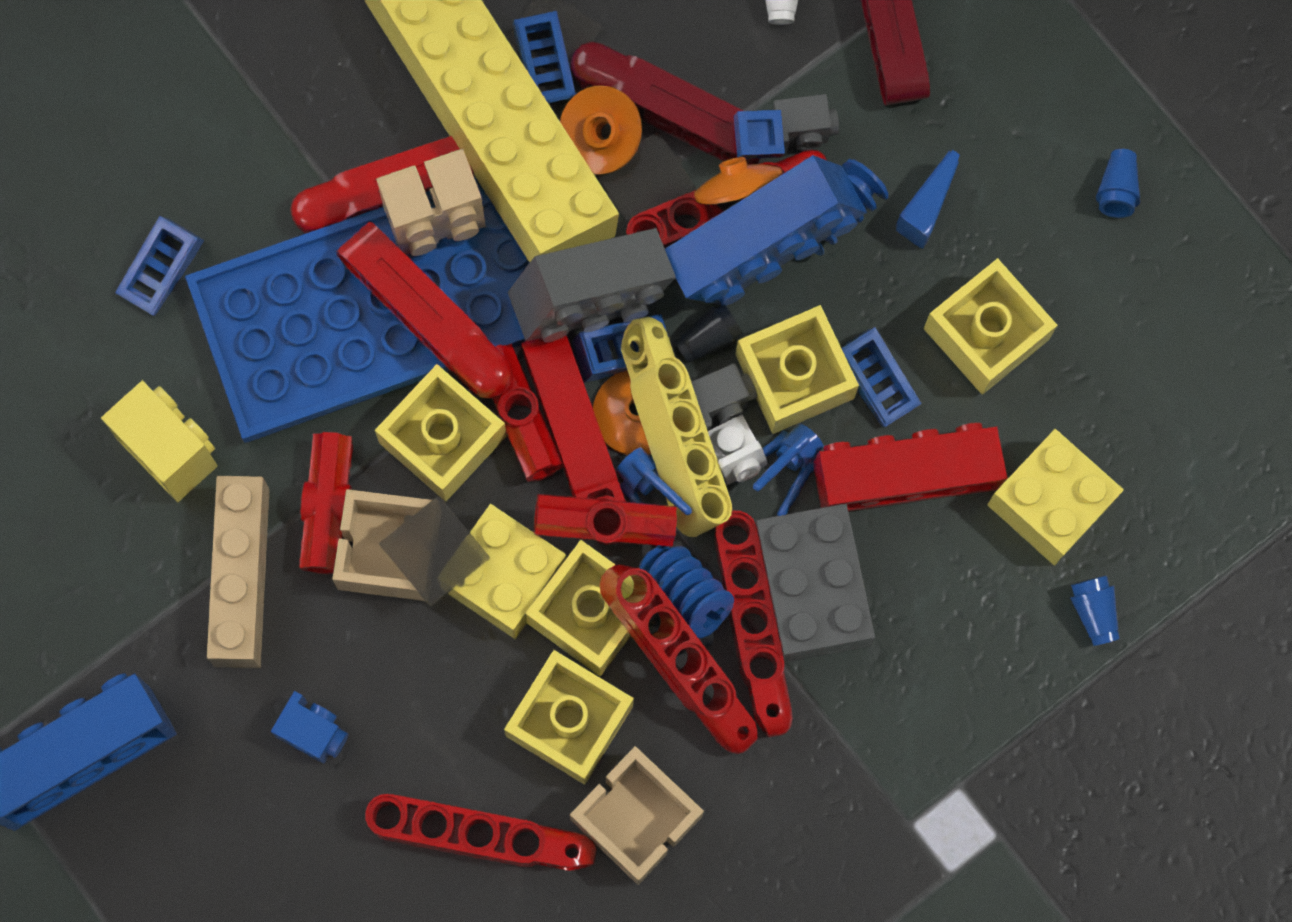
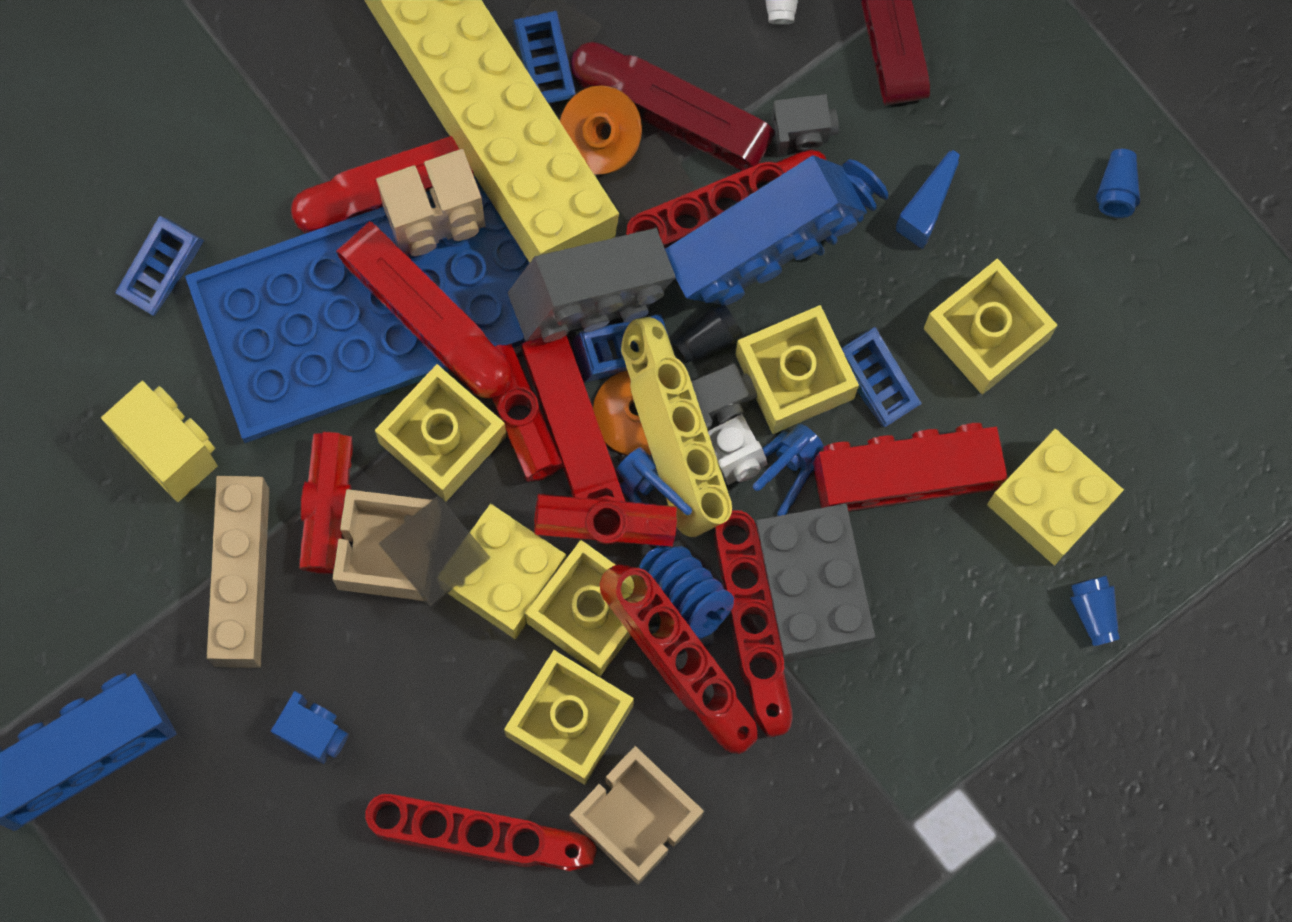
(735, 181): orange dish -> none
(759, 134): blue plate -> none

